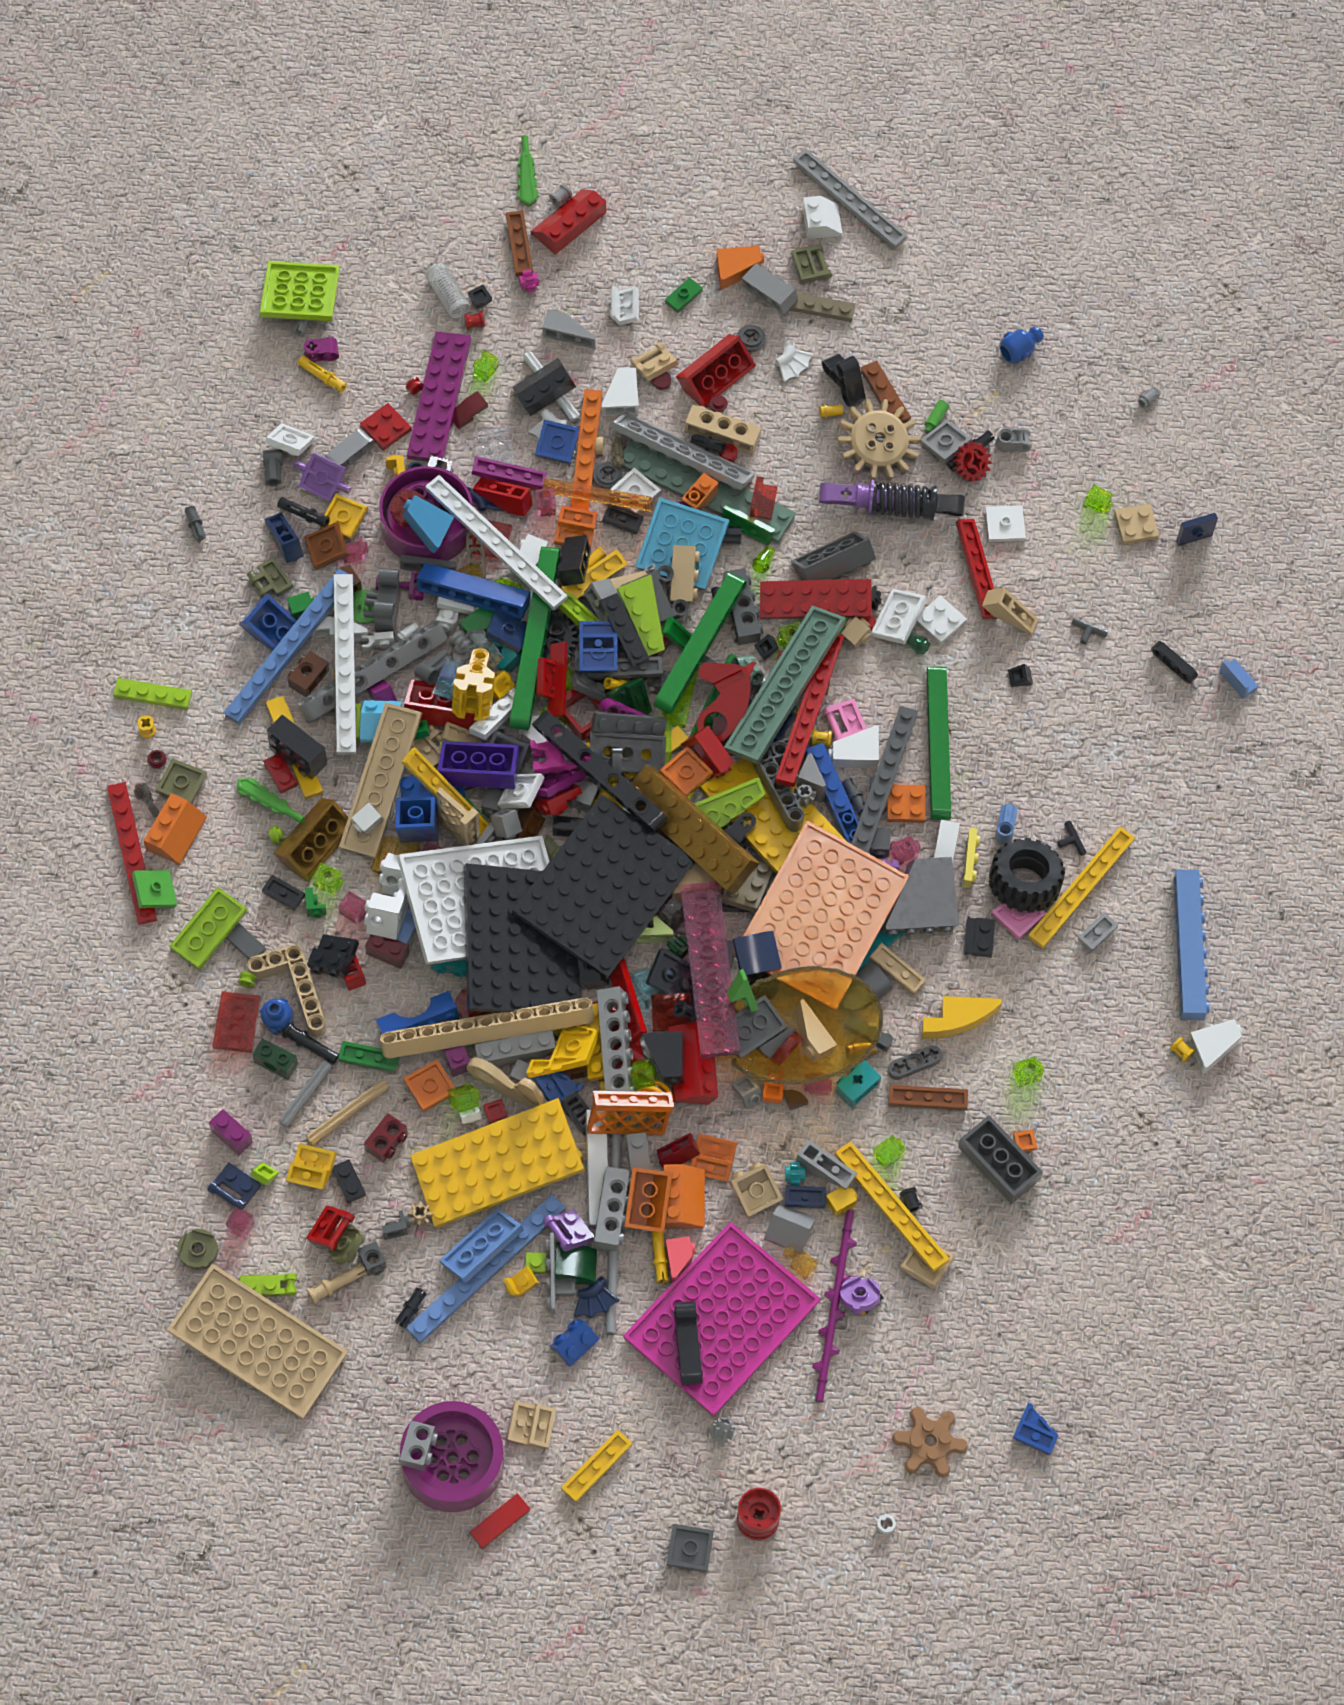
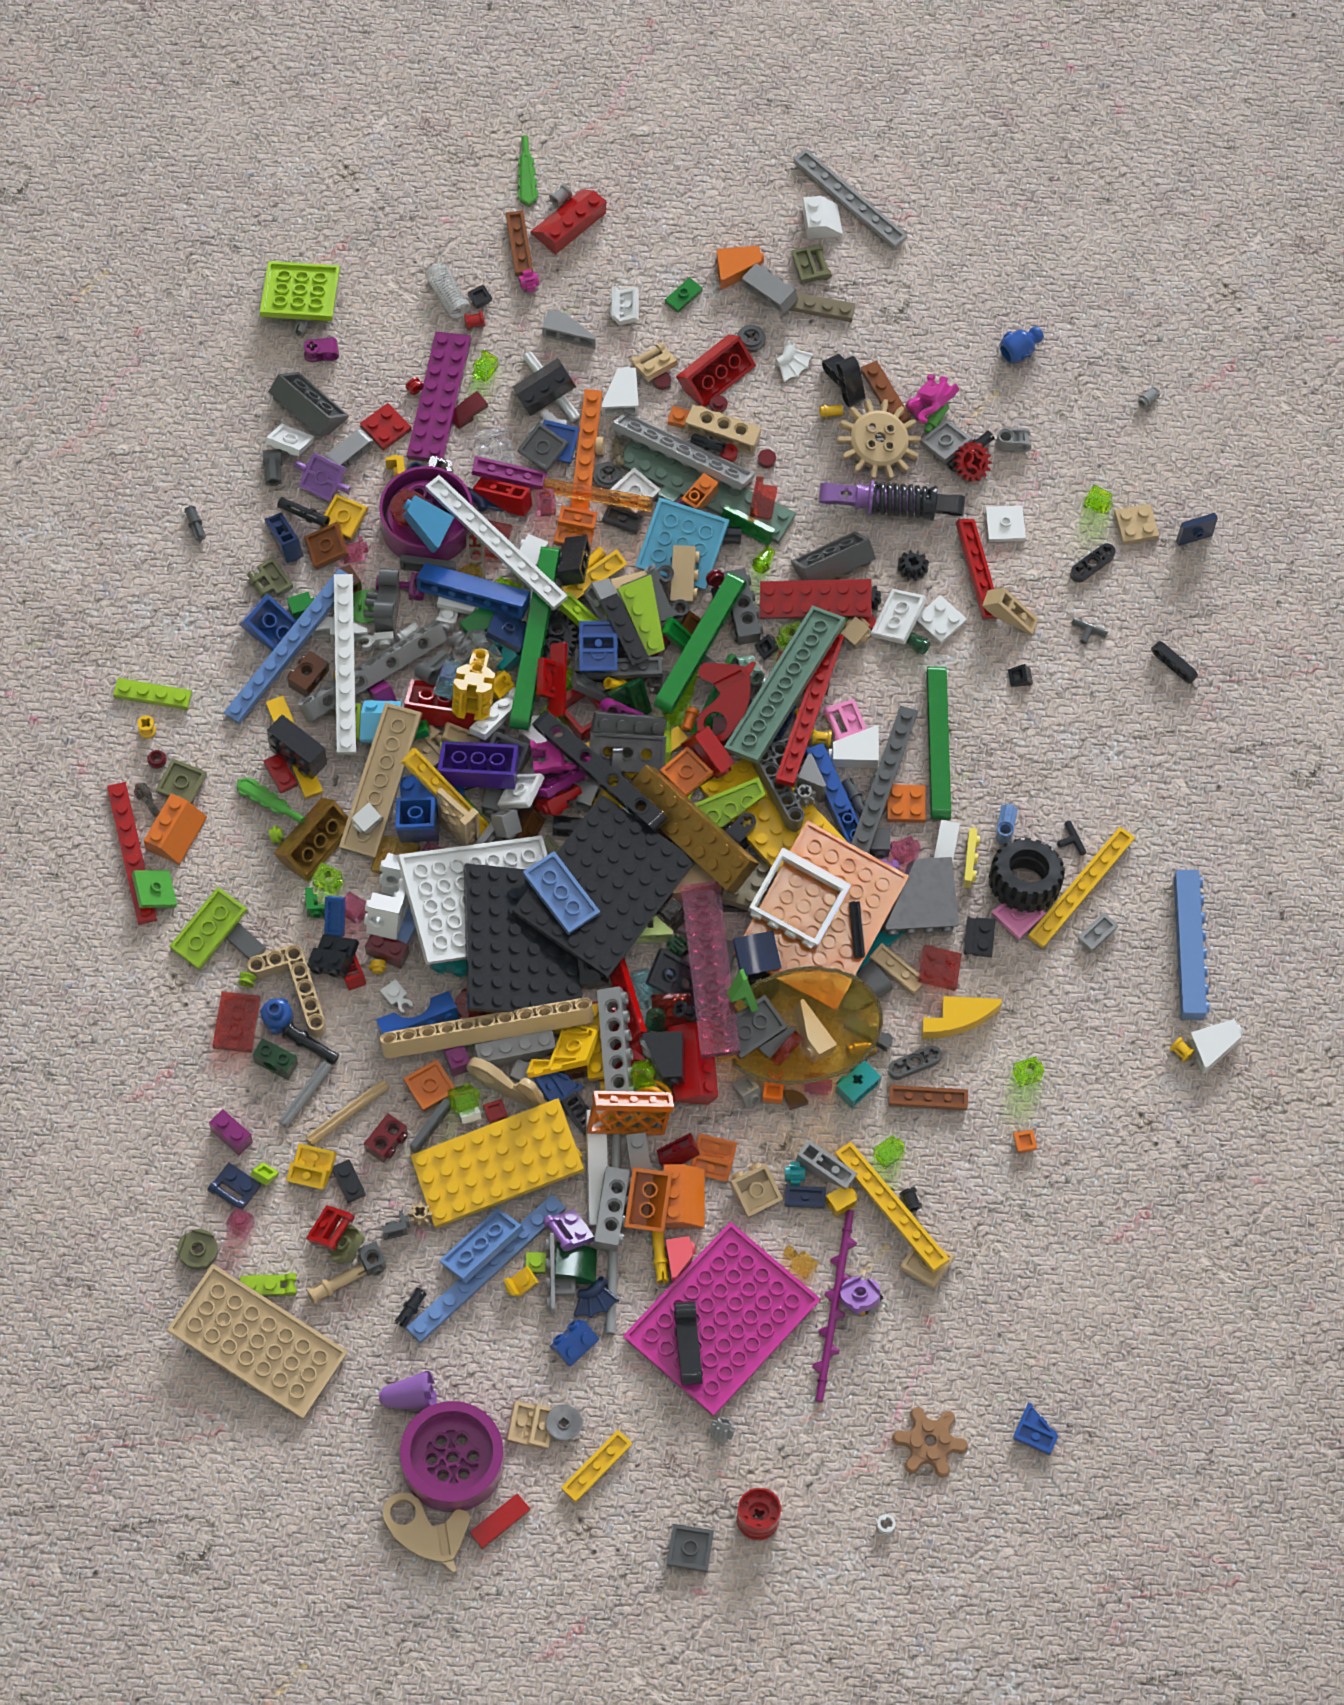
(283, 892): black plate -> none
(307, 403): none -> dark grey slope
(328, 378): yellow pin -> none
(334, 916): none -> blue plate
(367, 1057): green plate -> none
(377, 966): none -> yellow plate
(394, 995): none -> white plate
(410, 1393): none -> medium lavender cone
(413, 1444): light grey brick -> none
(430, 1126): none -> dark grey tile
(430, 1542): none -> tan animal
(542, 447): none -> dark grey tile
(561, 892): none -> medium blue plate
(570, 1415): none -> flat silver piece
(653, 1023): none -> clear green plate
(669, 494): none -> sand green tile
(678, 417): none -> orange plate
(689, 719): none -> orange pin
(690, 622): none -> reddish brown plate
(715, 578): none -> dark red plate
(767, 458): none -> dark red tile
(789, 1228): light grey slope -> none
(815, 872): none -> white window
(857, 930): none -> black axle
(918, 570): none -> black gear
(932, 395): none -> dark pink animal
(939, 967): none -> clear red plate
(1000, 1159): dark grey brick -> none
(1090, 570): none -> black beam
(1238, 678): medium blue panel -> none

